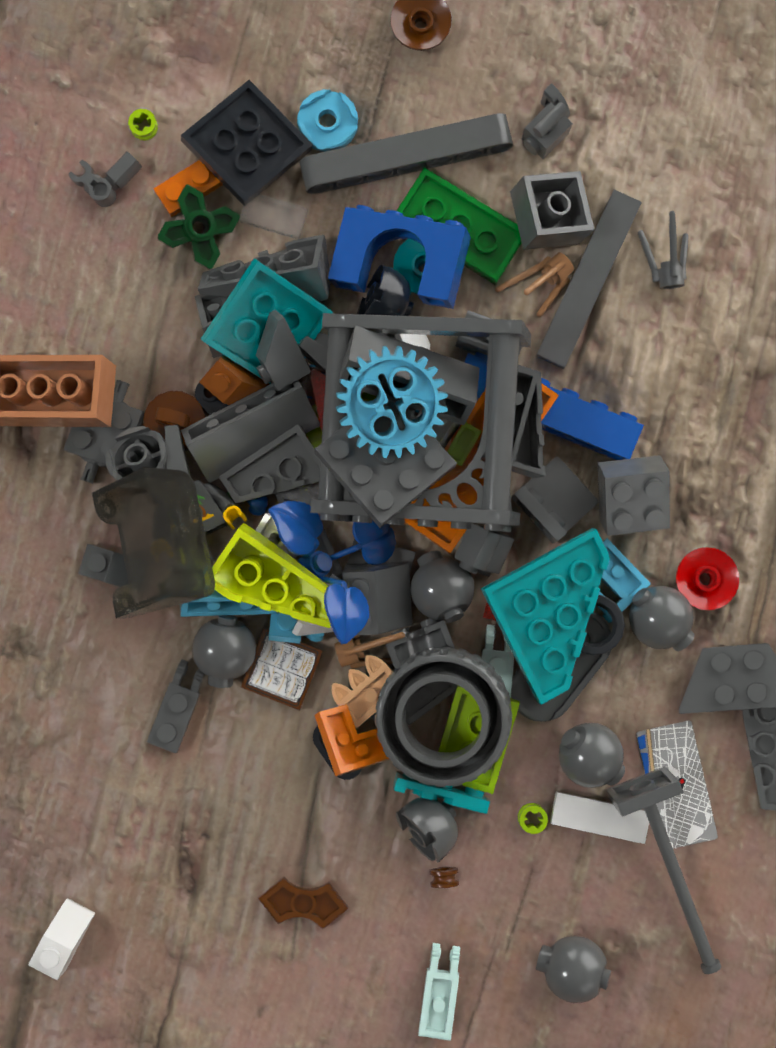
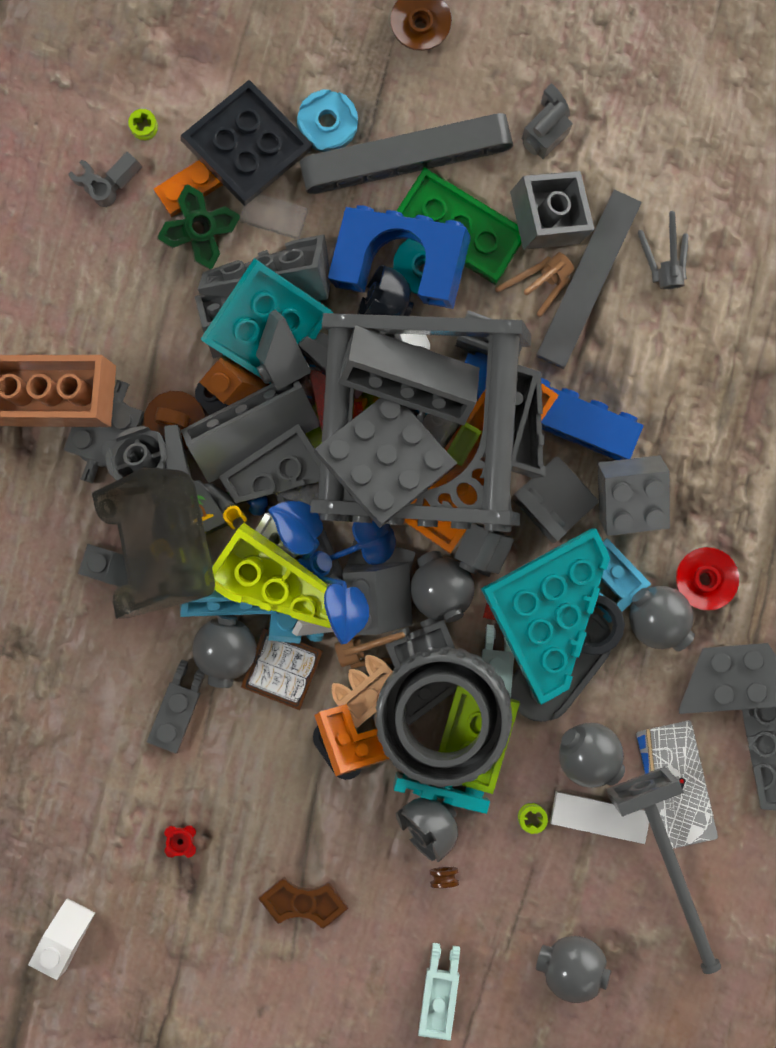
(186, 834): none -> red plate
(363, 414): medium azure gear -> none

